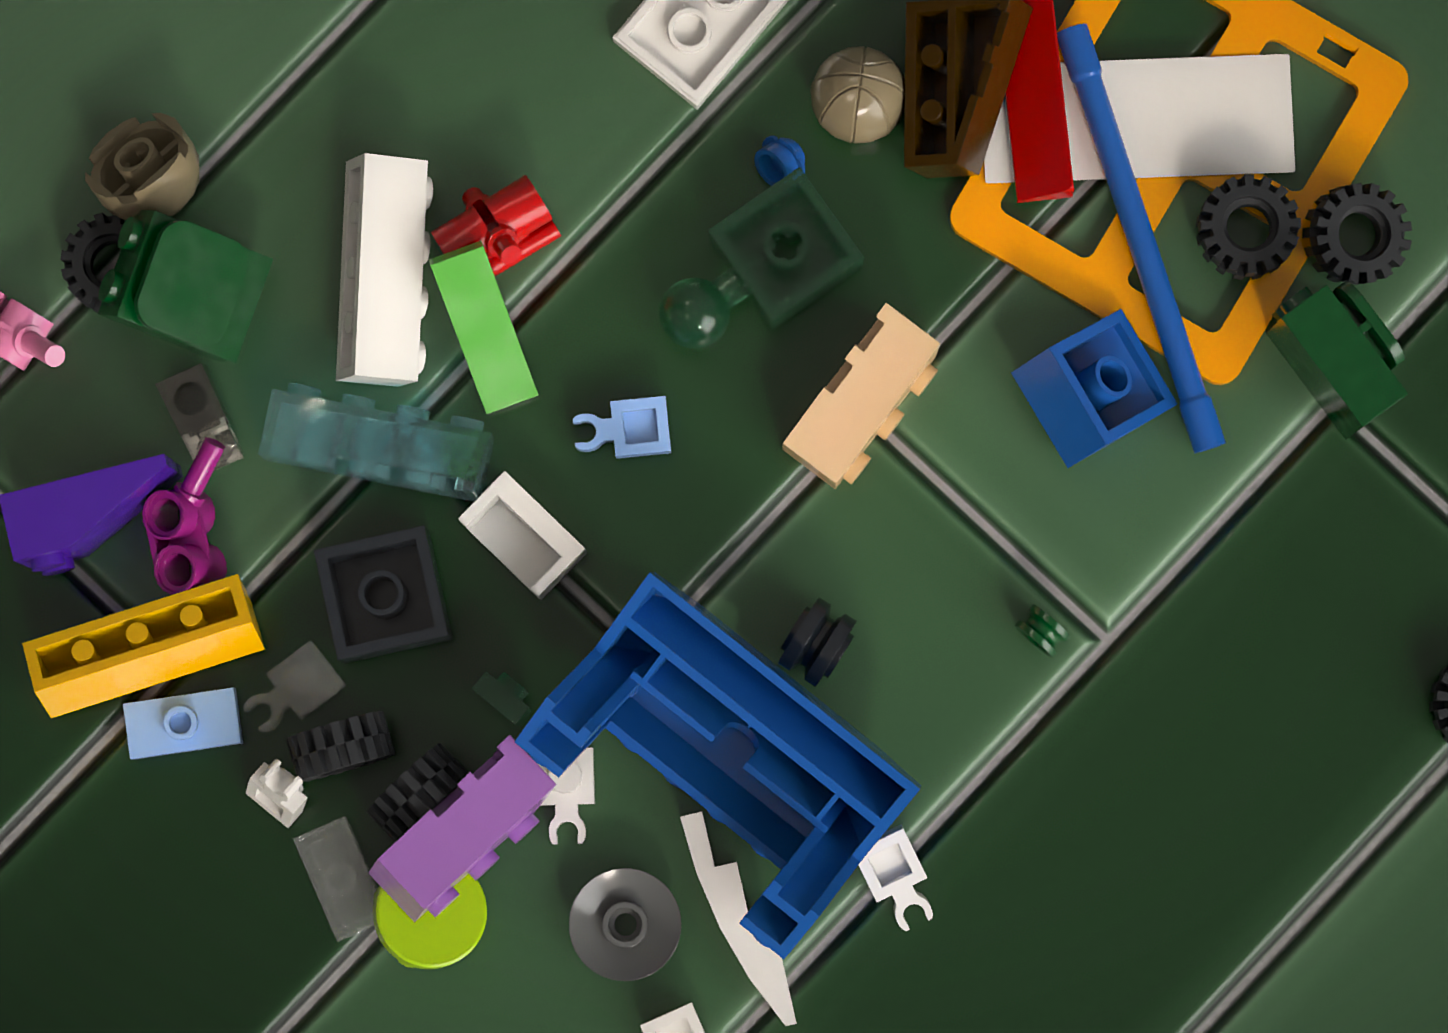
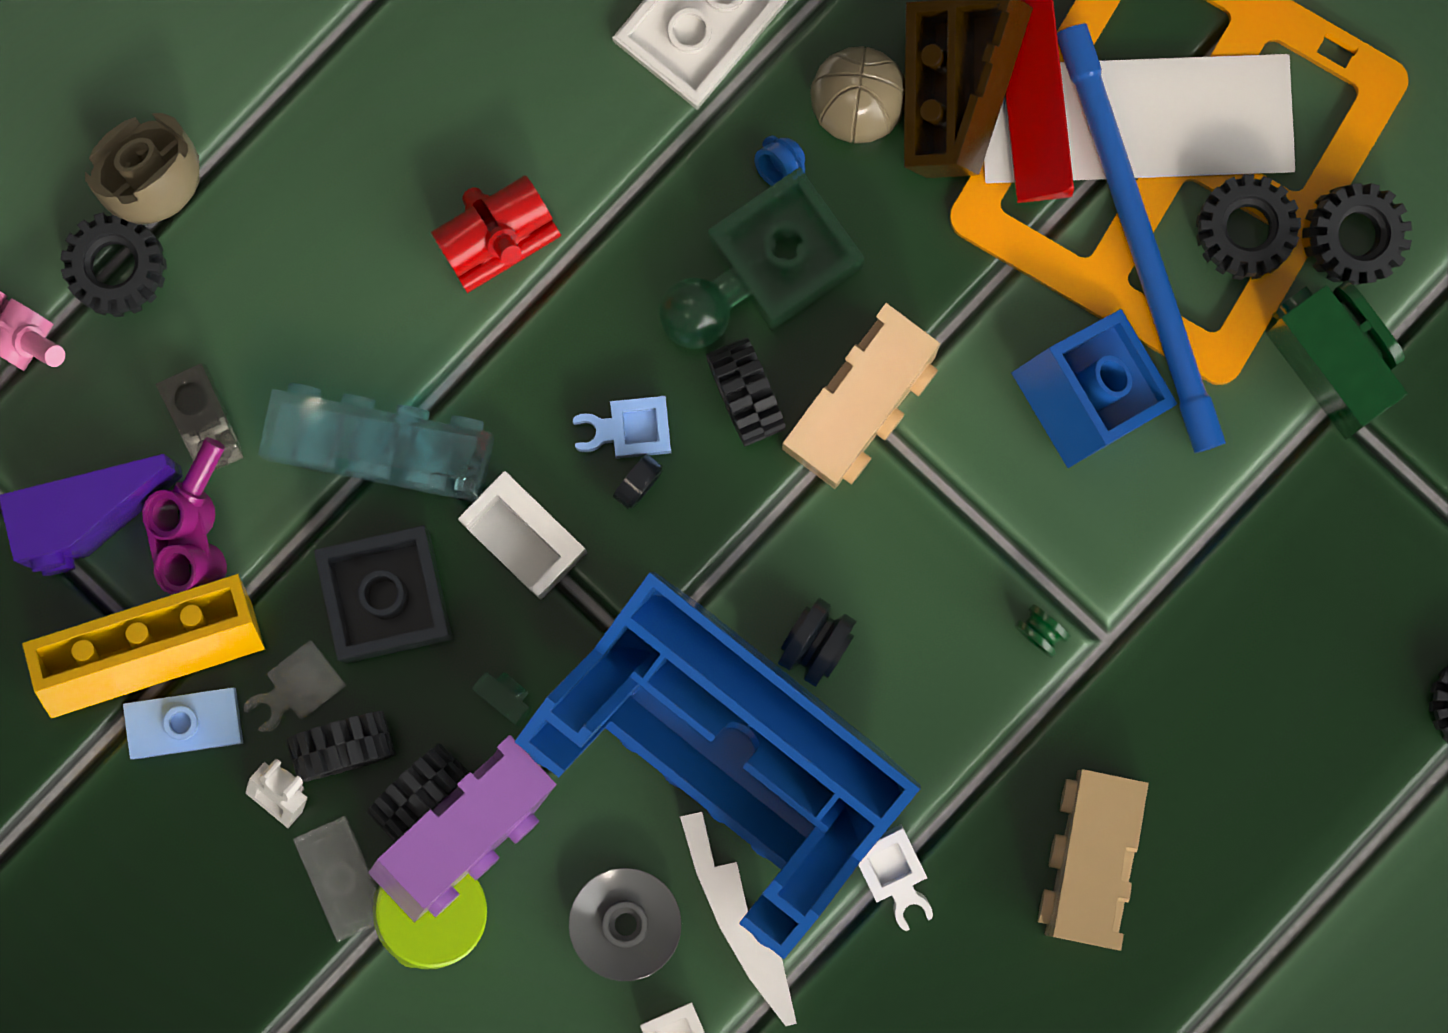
(184, 285): dark green brick -> none
(383, 270): white brick -> none
(483, 327): bright green tile -> none
(572, 789): white plate -> none
(638, 482): none -> black tile
(745, 391): none -> black tyre
(1094, 859): none -> tan wedge

